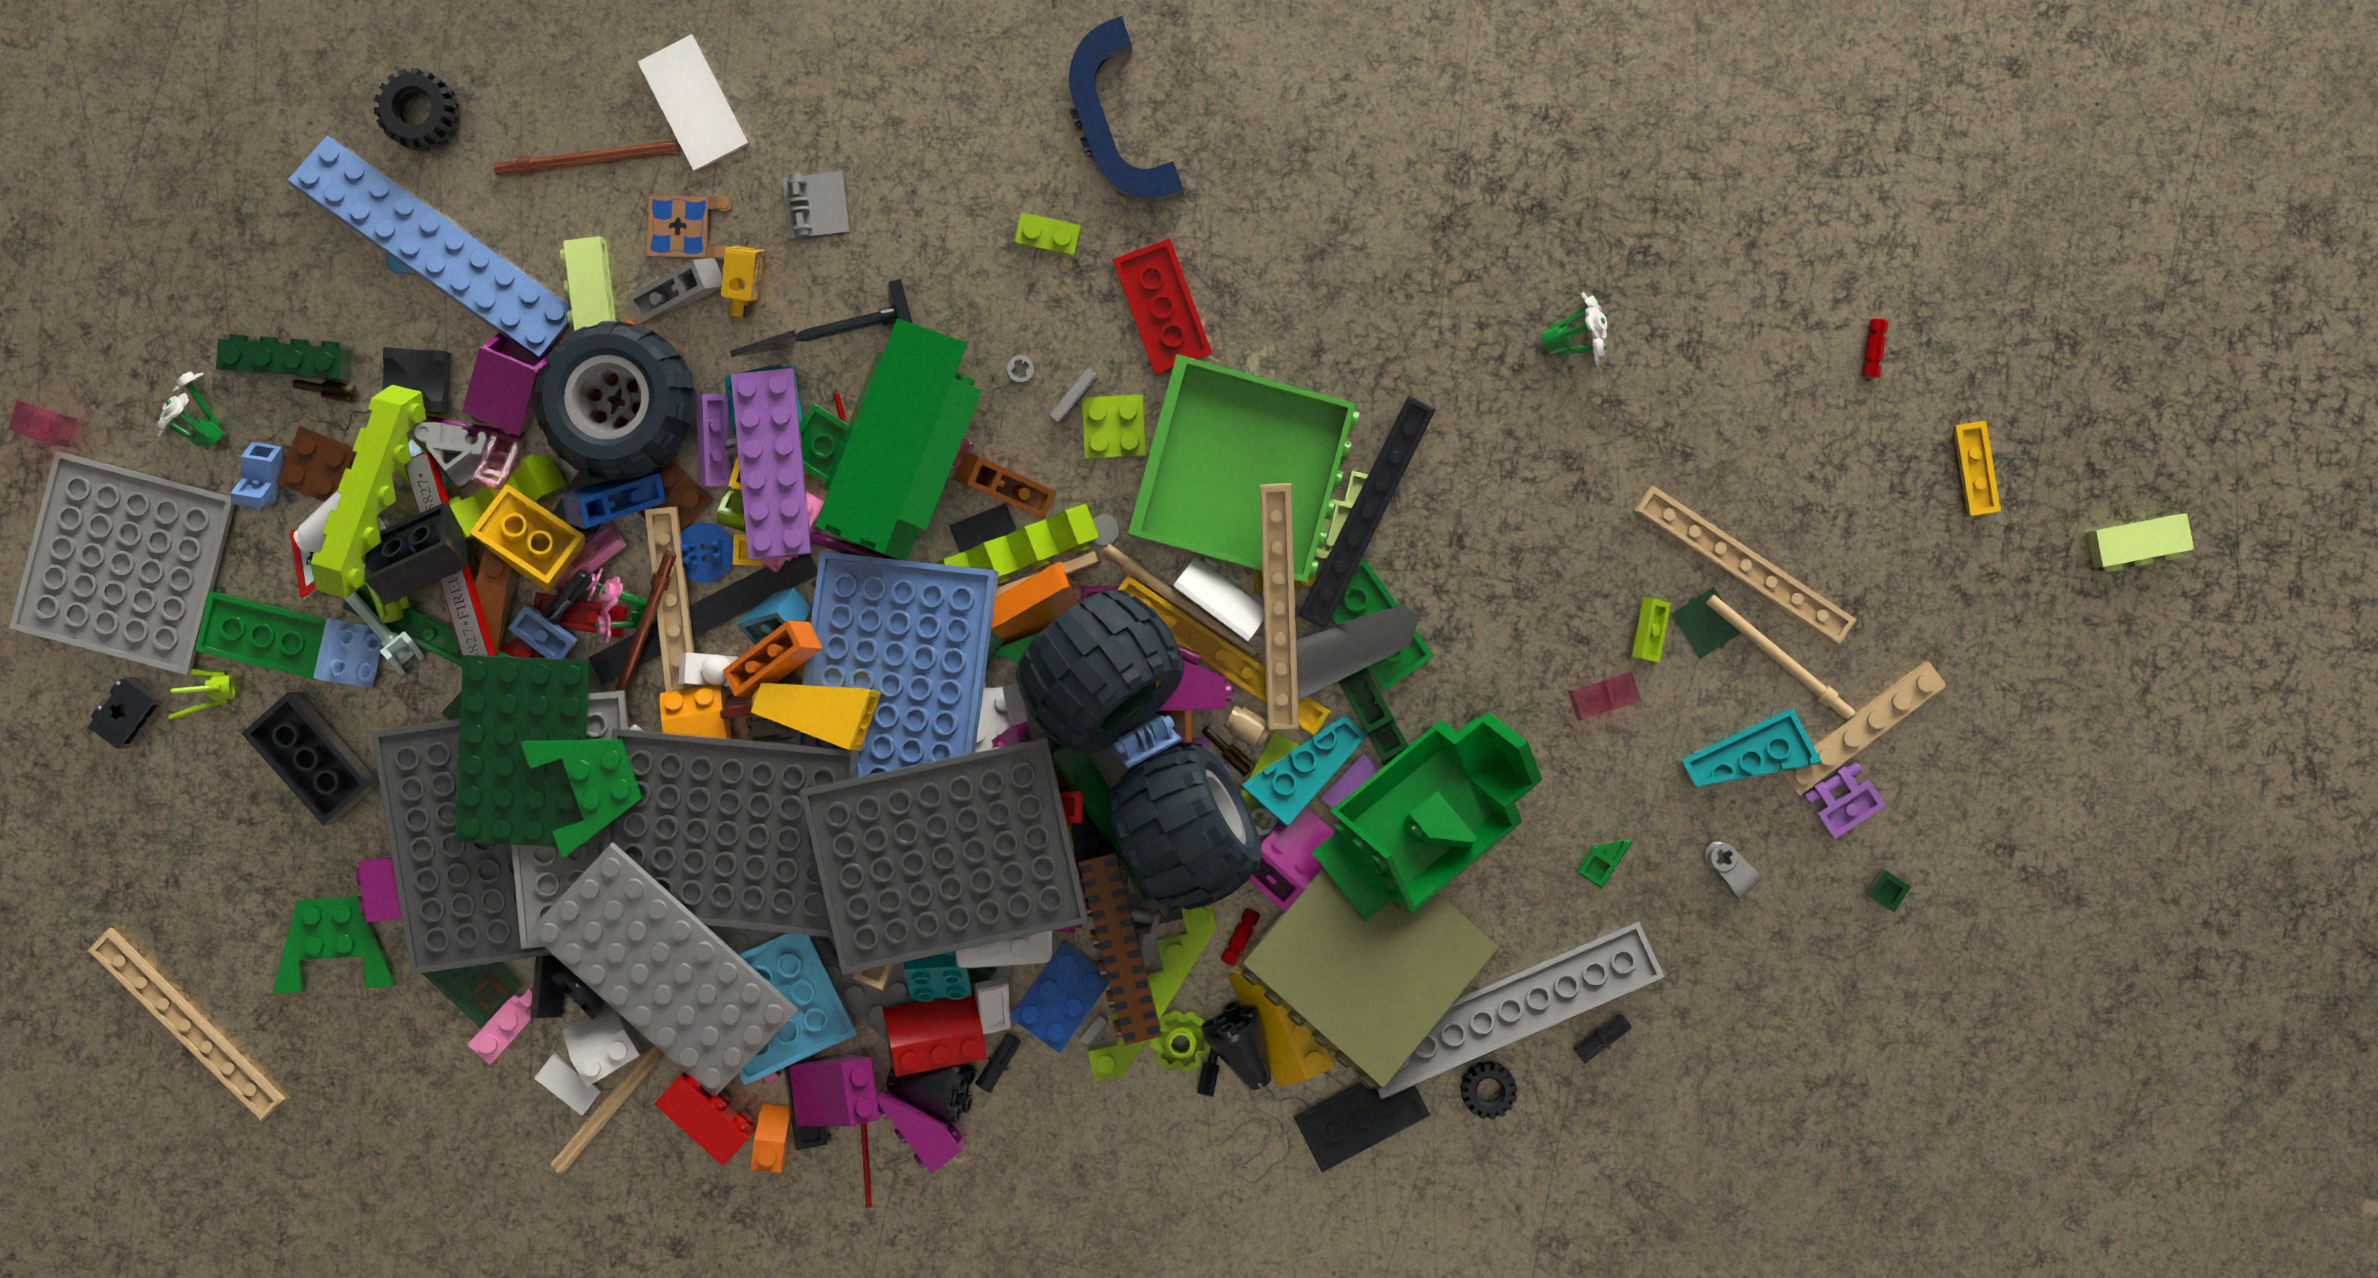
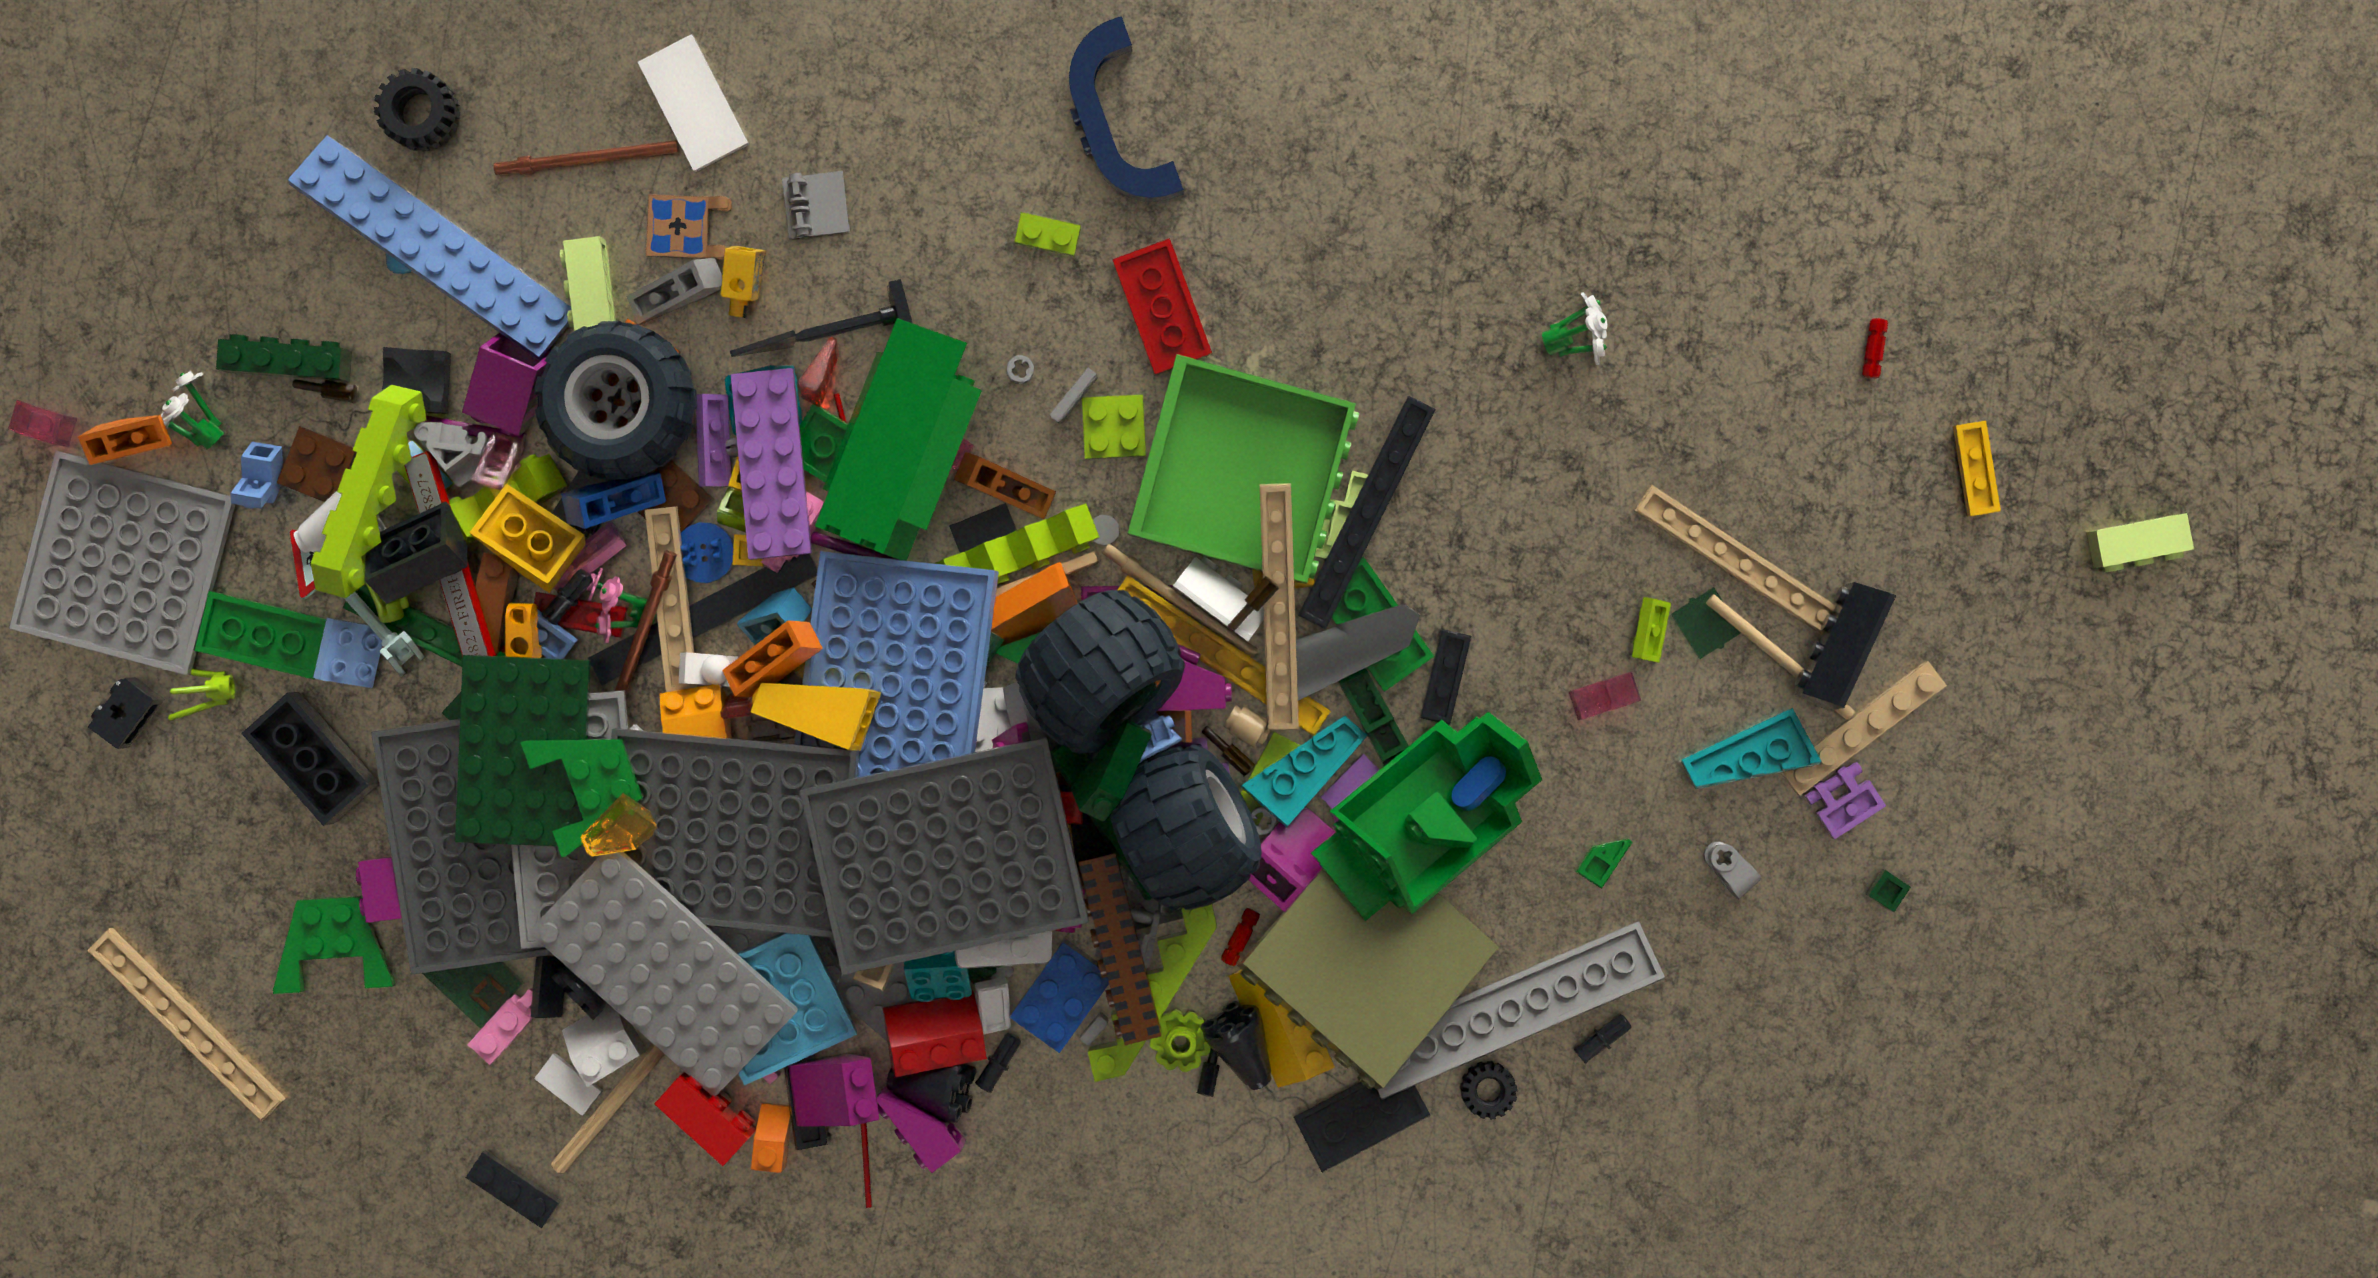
(124, 438): none -> orange slope
(513, 1189): none -> black plate
(522, 631): none -> light orange leg
(619, 828): none -> clear yellow slope
(816, 378): none -> clear red slope
(1111, 771): none -> dark green slope
(1255, 601): none -> dark brown axle
(1445, 676): none -> black tile
(1478, 783): none -> blue tile
(1844, 645): none -> black slope

